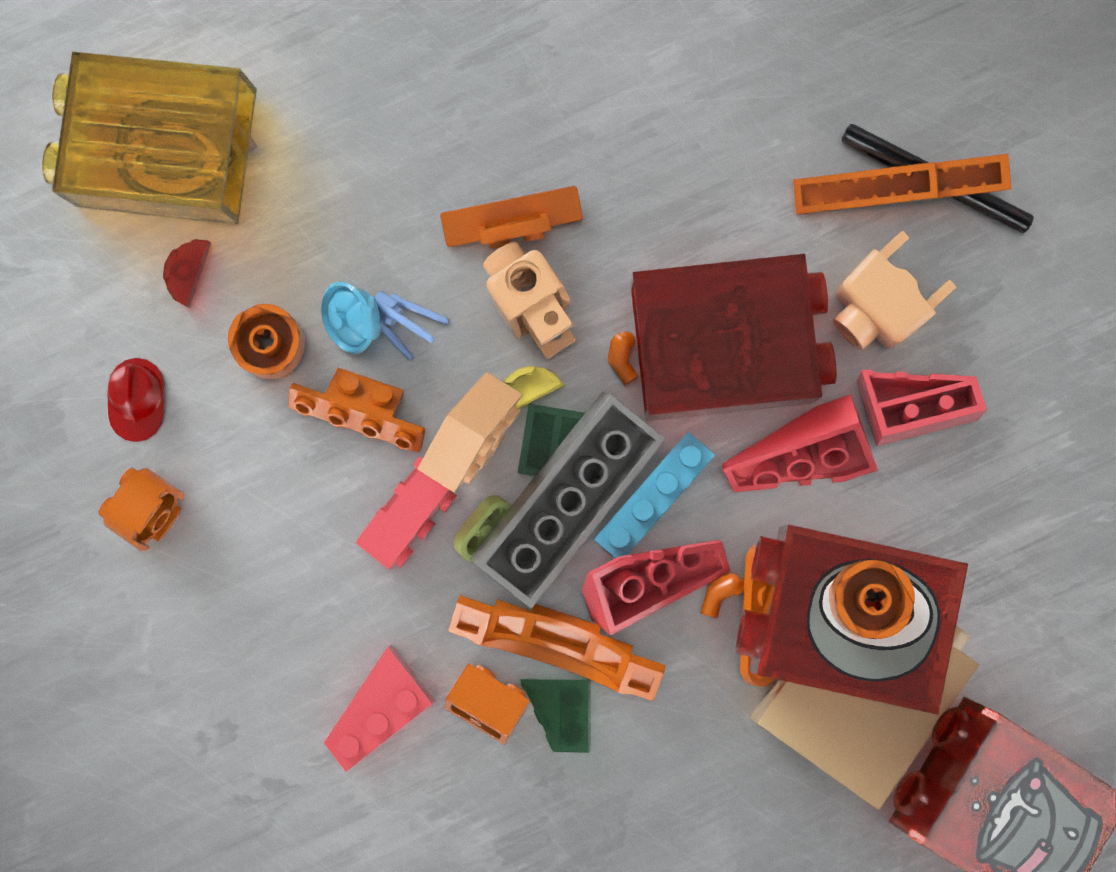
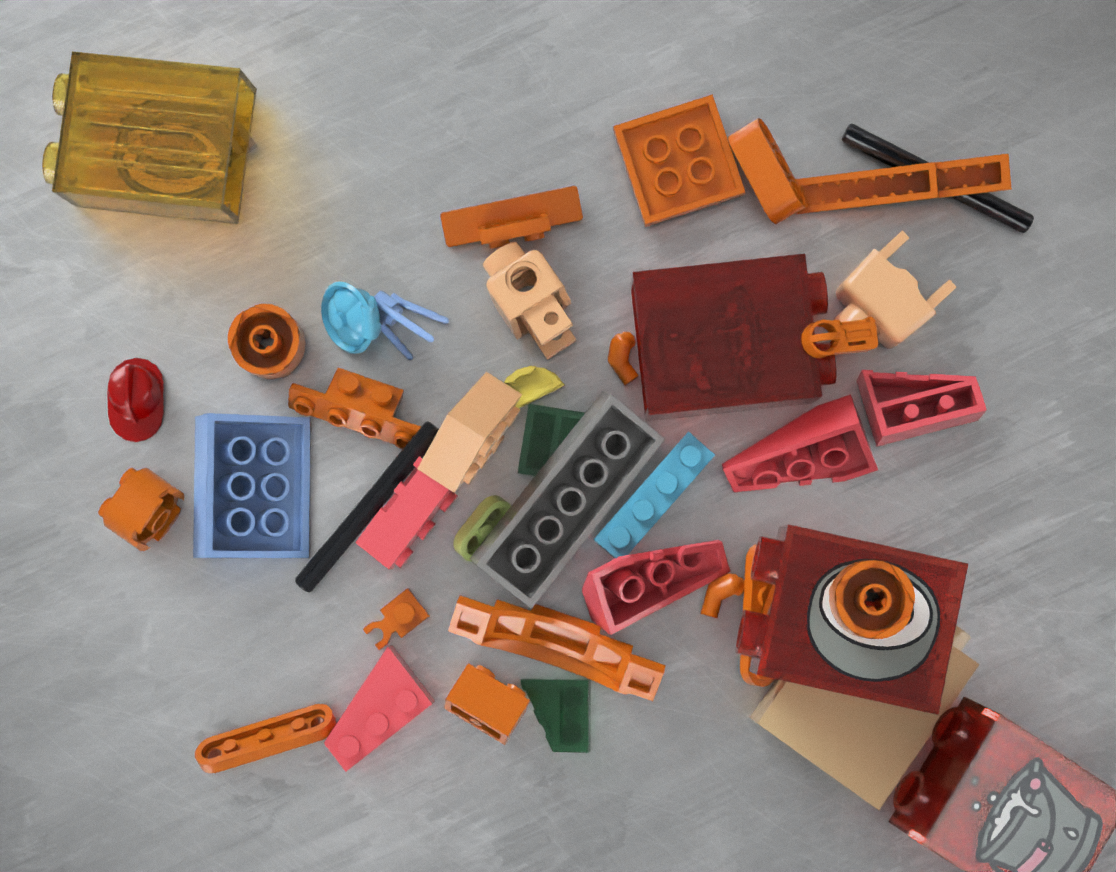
(184, 269): clear red plate -> none
(251, 486): none -> light blue slope
(265, 738): none -> orange plate
(366, 508): none -> black axle
(400, 615): none -> orange plate
(678, 160): none -> orange plate
(767, 171): none -> orange beam
(844, 337): none -> orange piece

